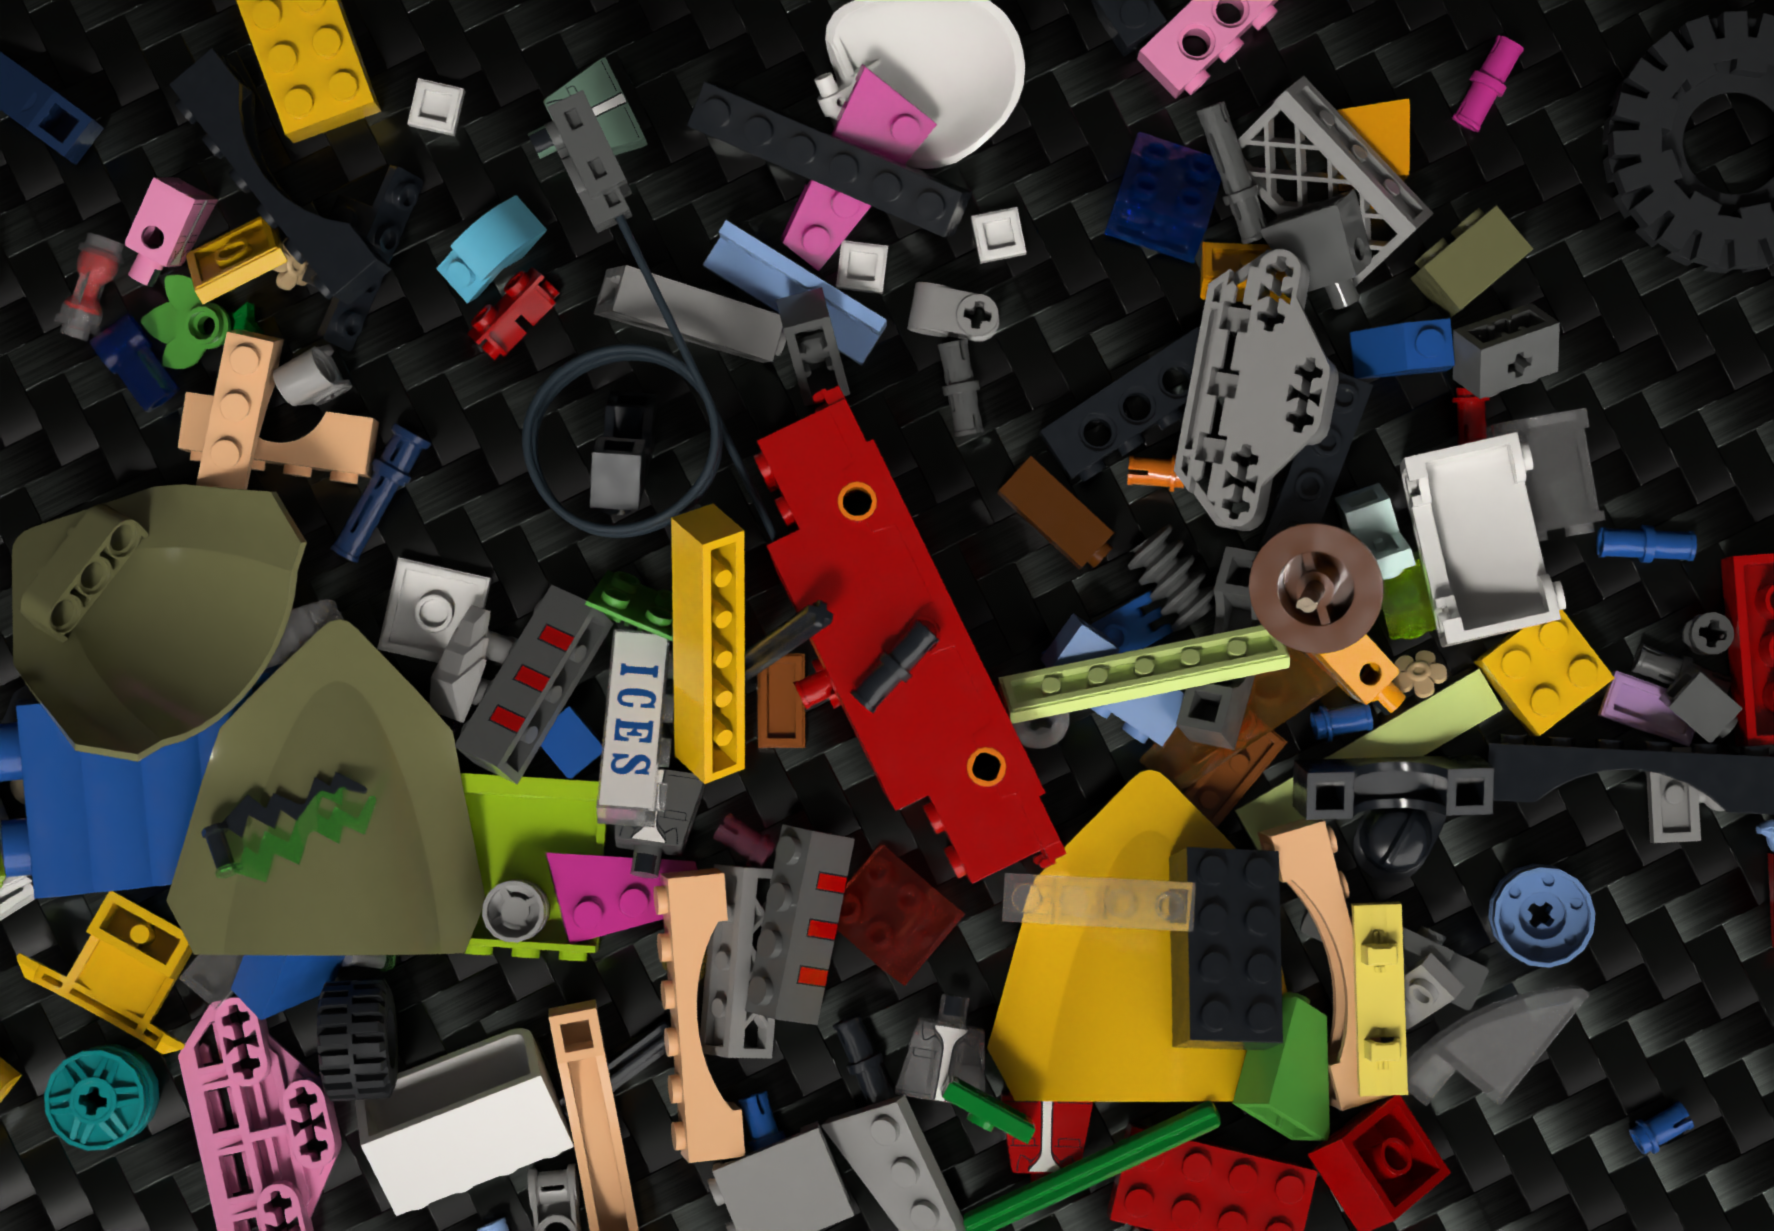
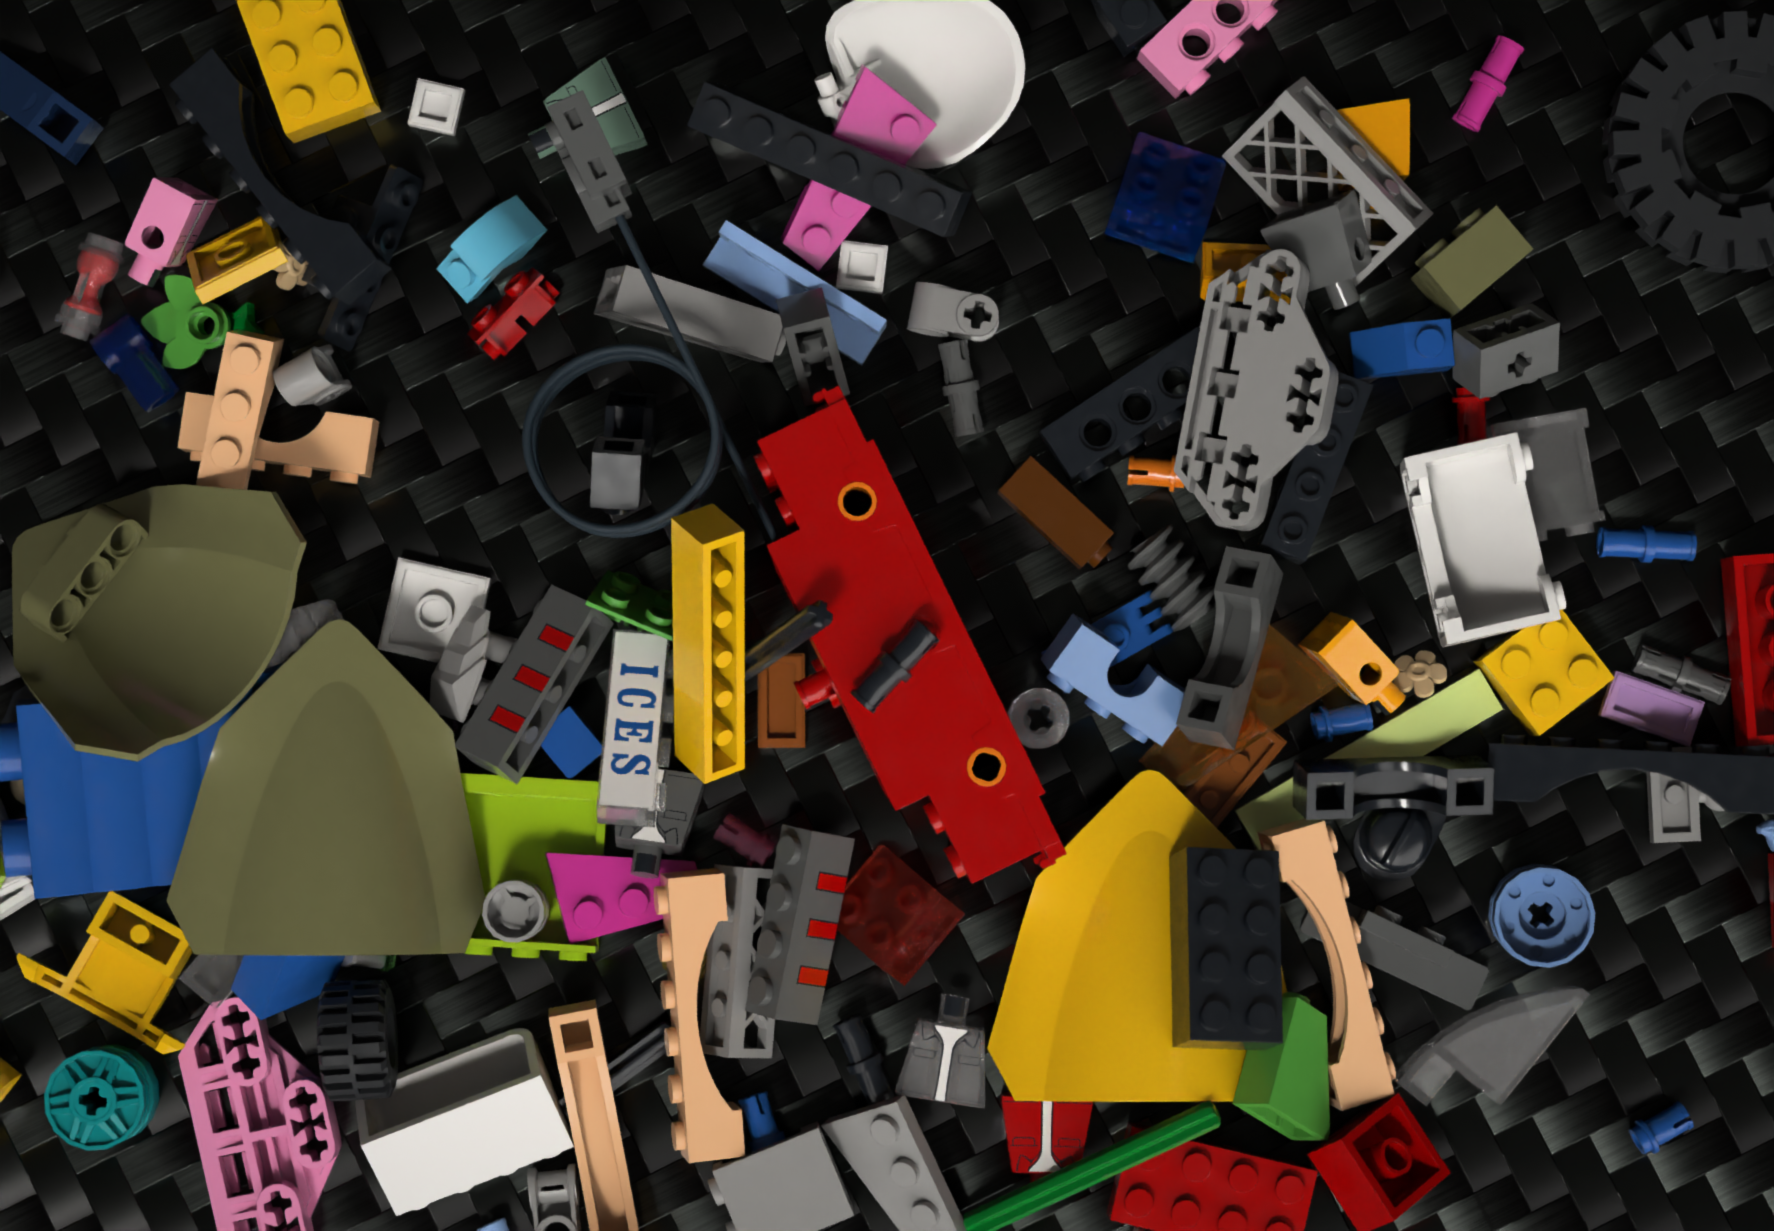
(307, 821): piece -> none
(390, 472): dark blue pin -> none
(987, 1110): green plate -> none
(998, 235): white tile -> none
(1099, 902): clear slope -> none
(1141, 673): yellowish green tile -> none
(1231, 165): dark grey pin -> none
(1316, 587): reddish brown piece -> none
(1372, 519): light aqua brick -> none
(1379, 998): light yellow hinge -> none
(1408, 604): clear neon green bracket -> none
(1428, 988): light grey plate -> none
(1701, 704): dark grey brick -> none
(1717, 623): dark grey bush -> none

